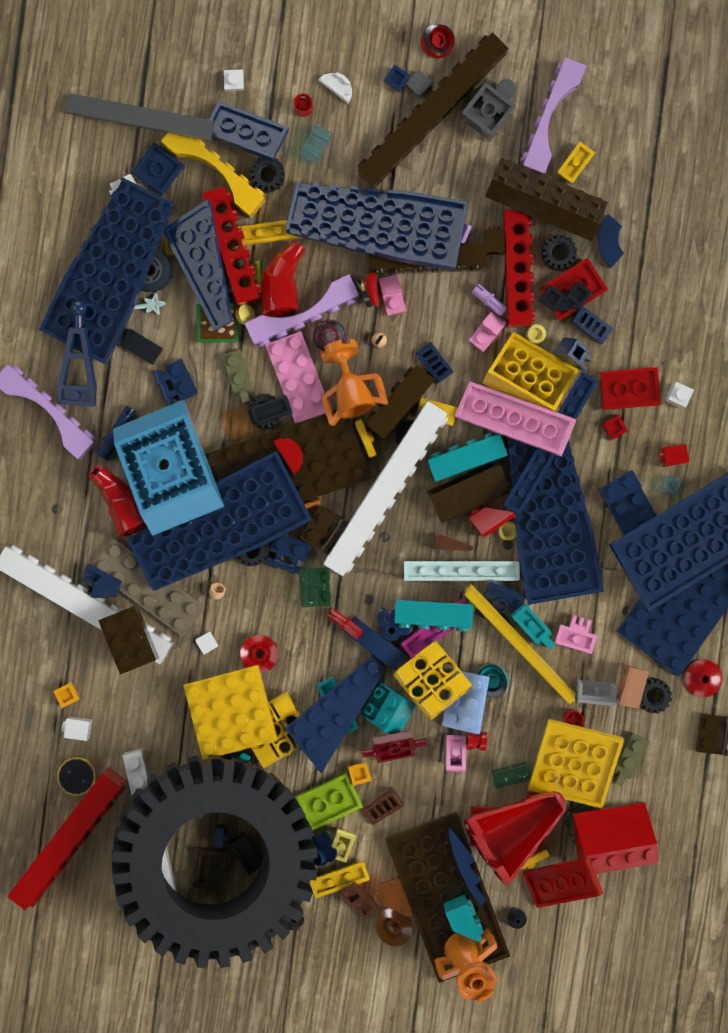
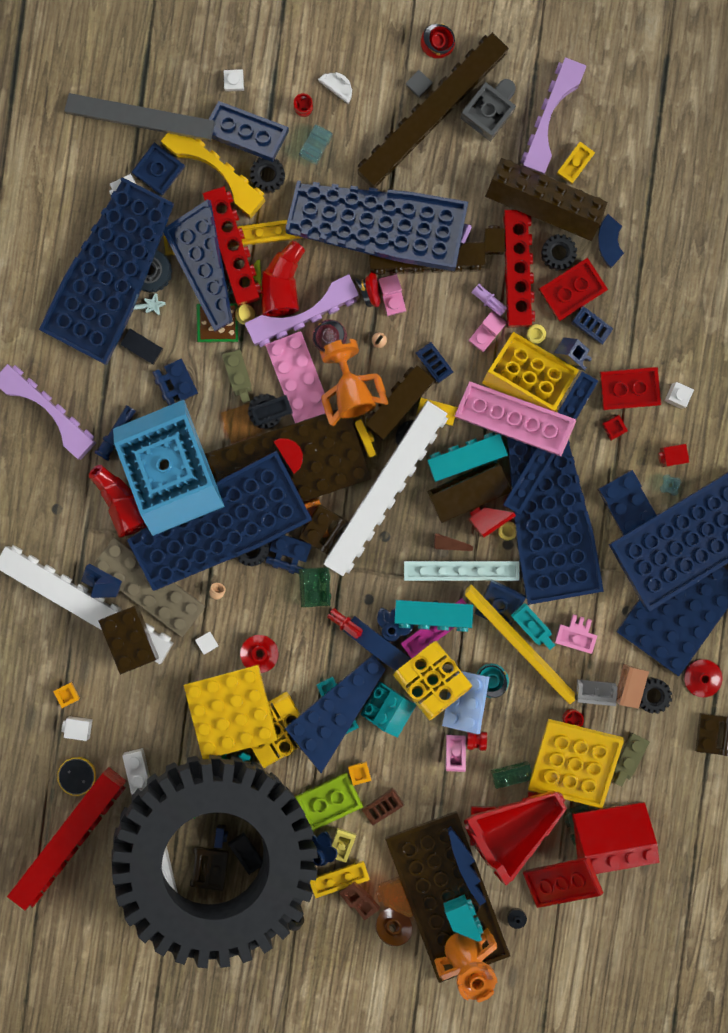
(77, 394): dark blue plate -> none
(394, 746): dark red plate -> none
(396, 78): dark blue plate -> none
(540, 854): yellow plate -> none
(559, 302): black tile -> none

